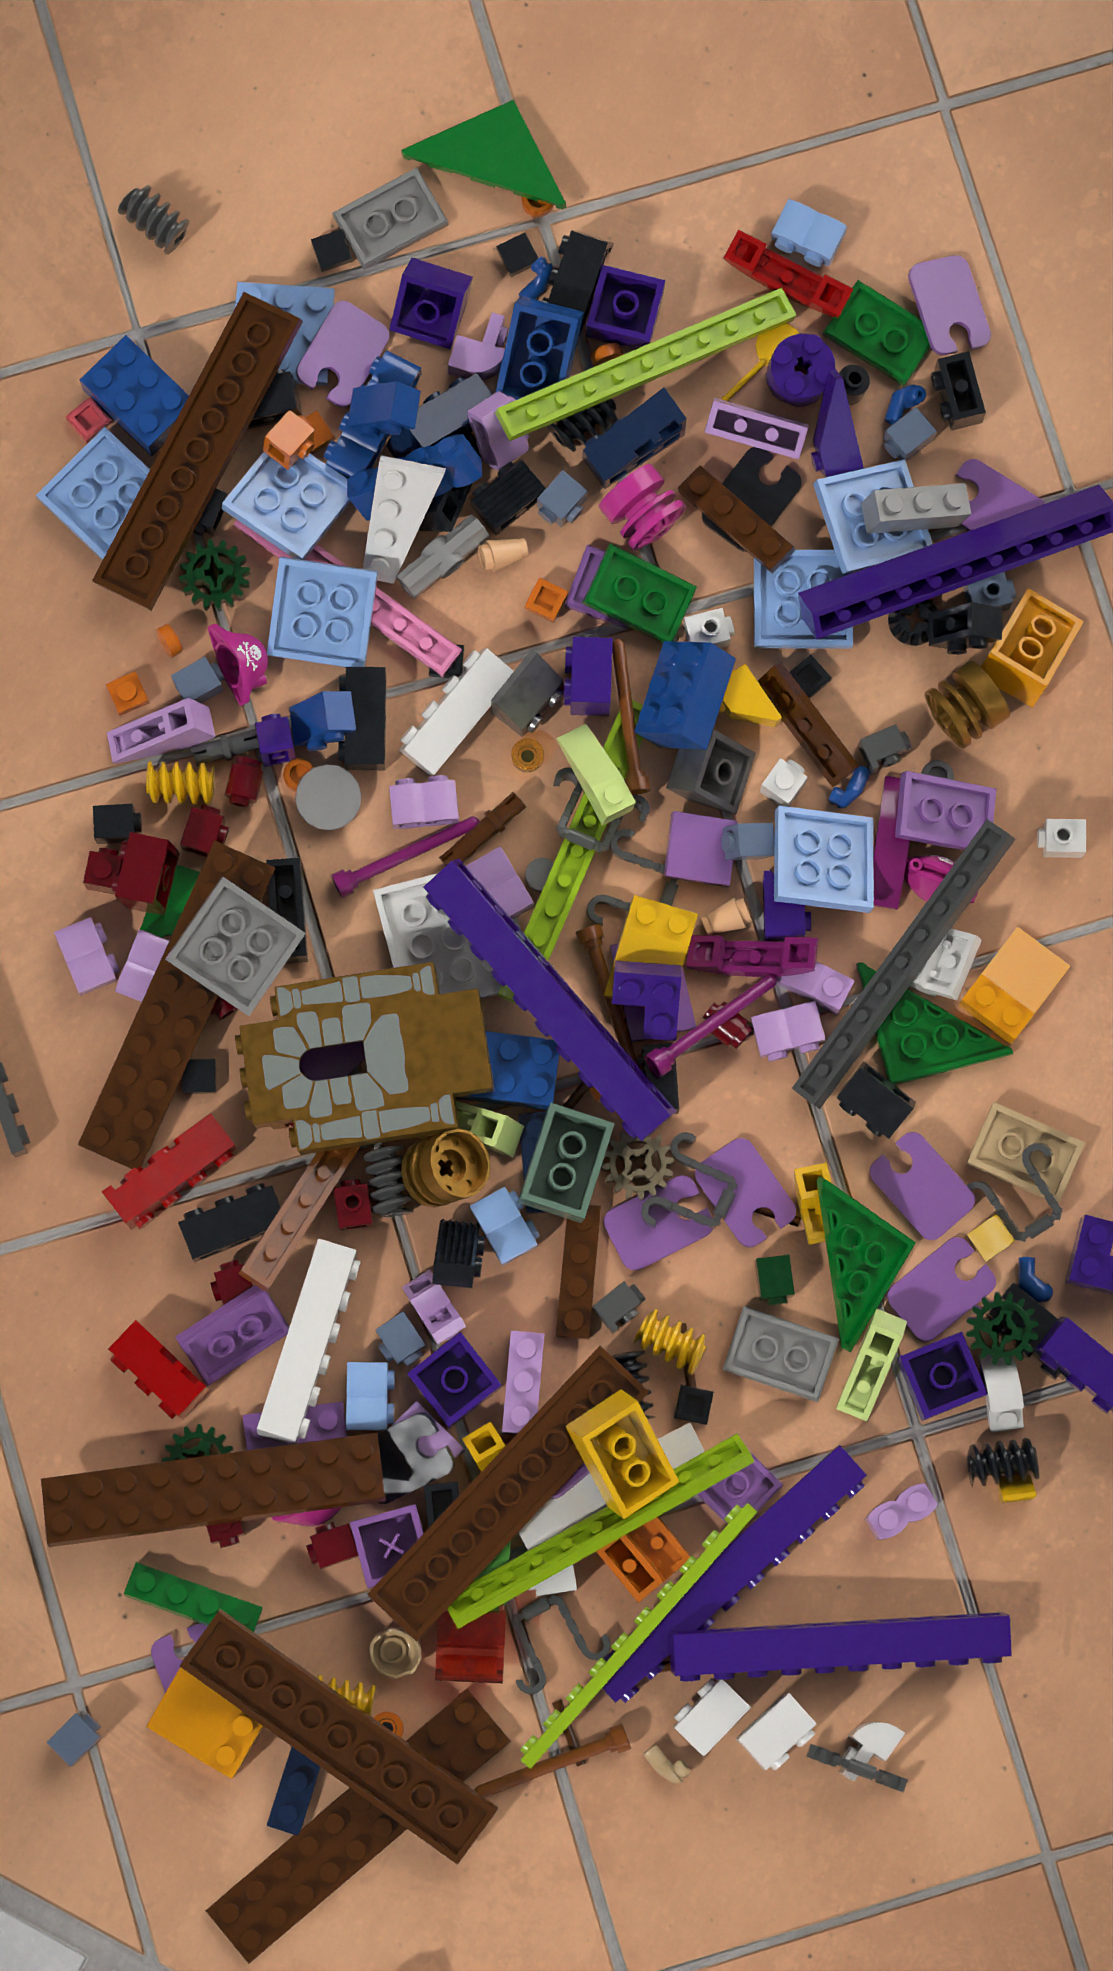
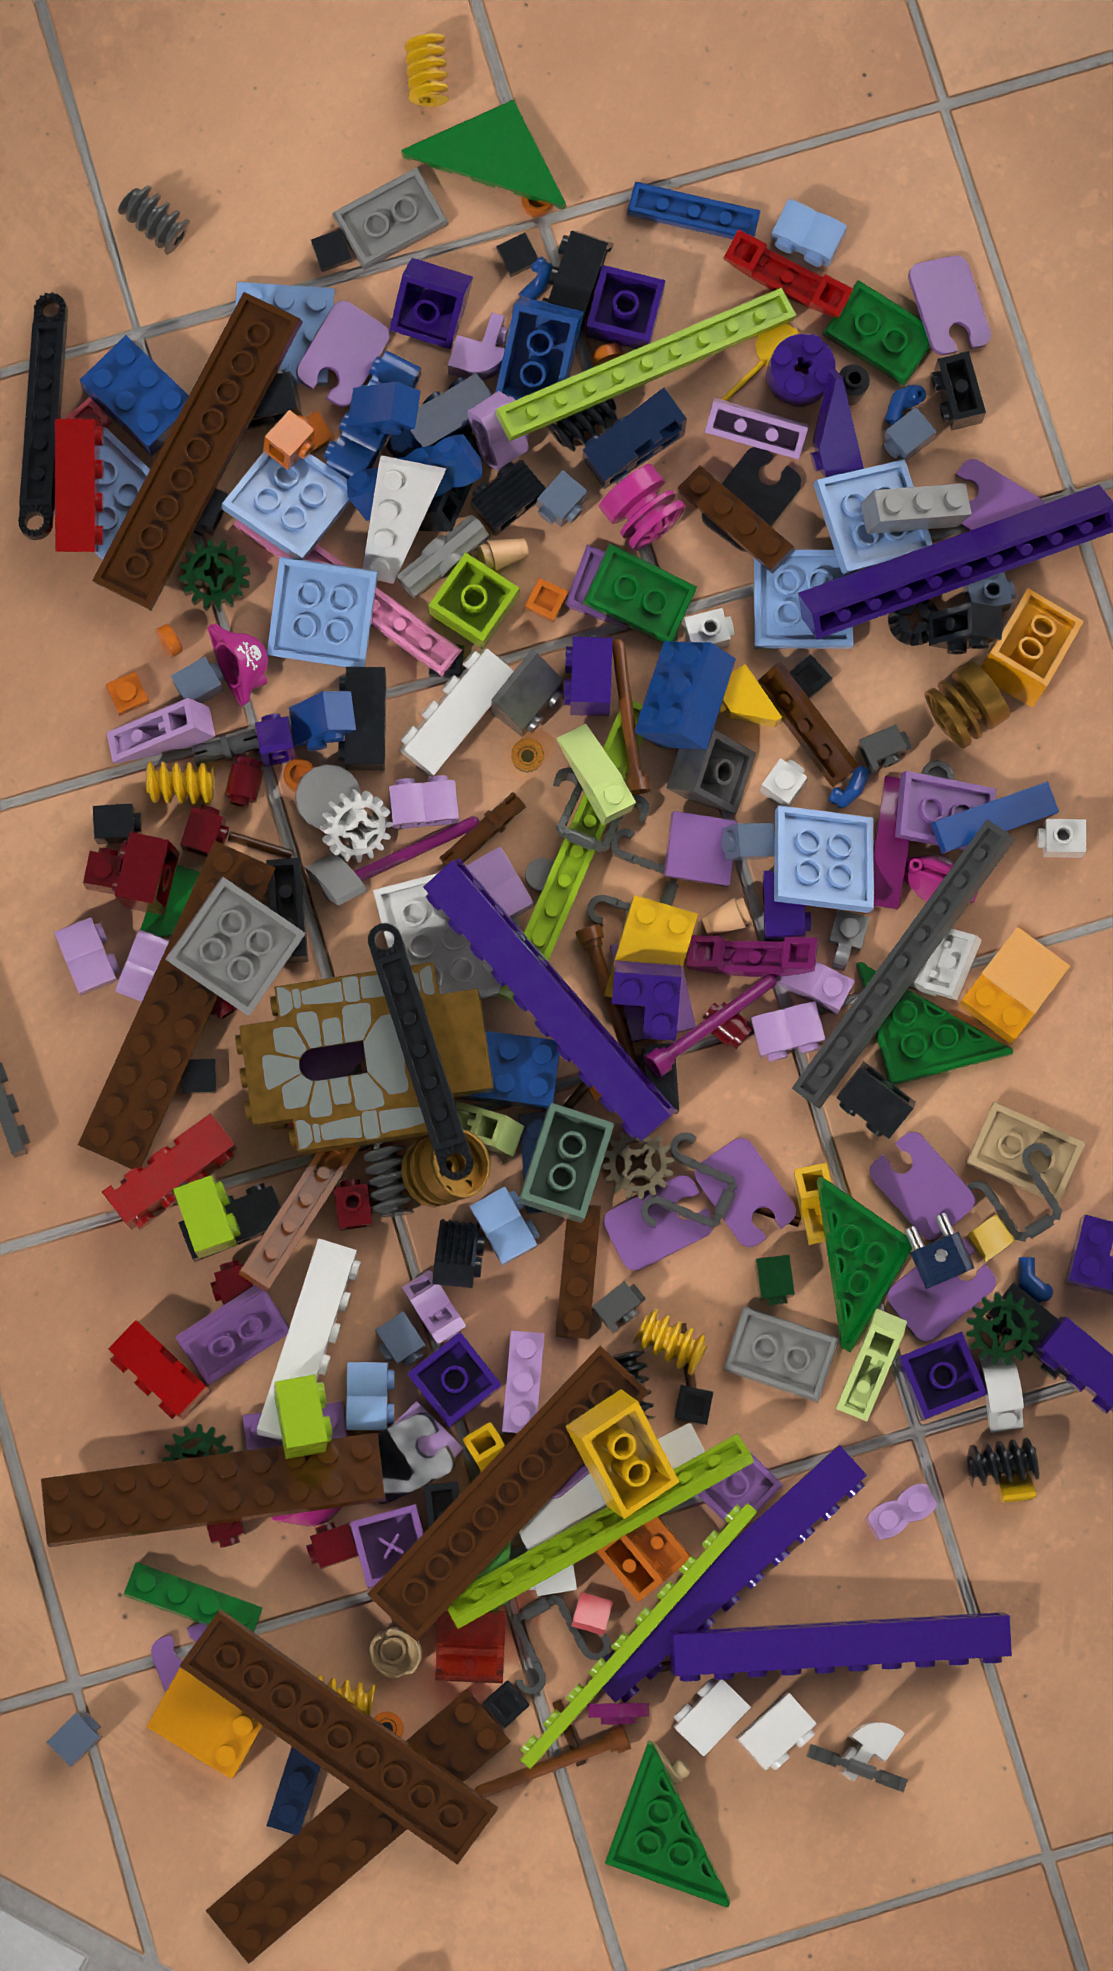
(42, 409): none -> black plate
(77, 485): none -> red wedge
(206, 1217): none -> lime brick
(260, 845): none -> reddish brown piece
(300, 1416): none -> lime brick
(335, 878): none -> light grey slope
(346, 817): none -> white gear
(420, 1051): none -> black plate
(424, 71): none -> yellow piece
(474, 601): none -> lime brick
(506, 1703): none -> black tile
(592, 1613): none -> coral tile
(618, 1712): none -> magenta plate
(659, 1837): none -> green tile
(691, 211): none -> blue tile
(848, 934): none -> light grey plate
(942, 1258): none -> dark blue piece
(1004, 812): none -> blue tile

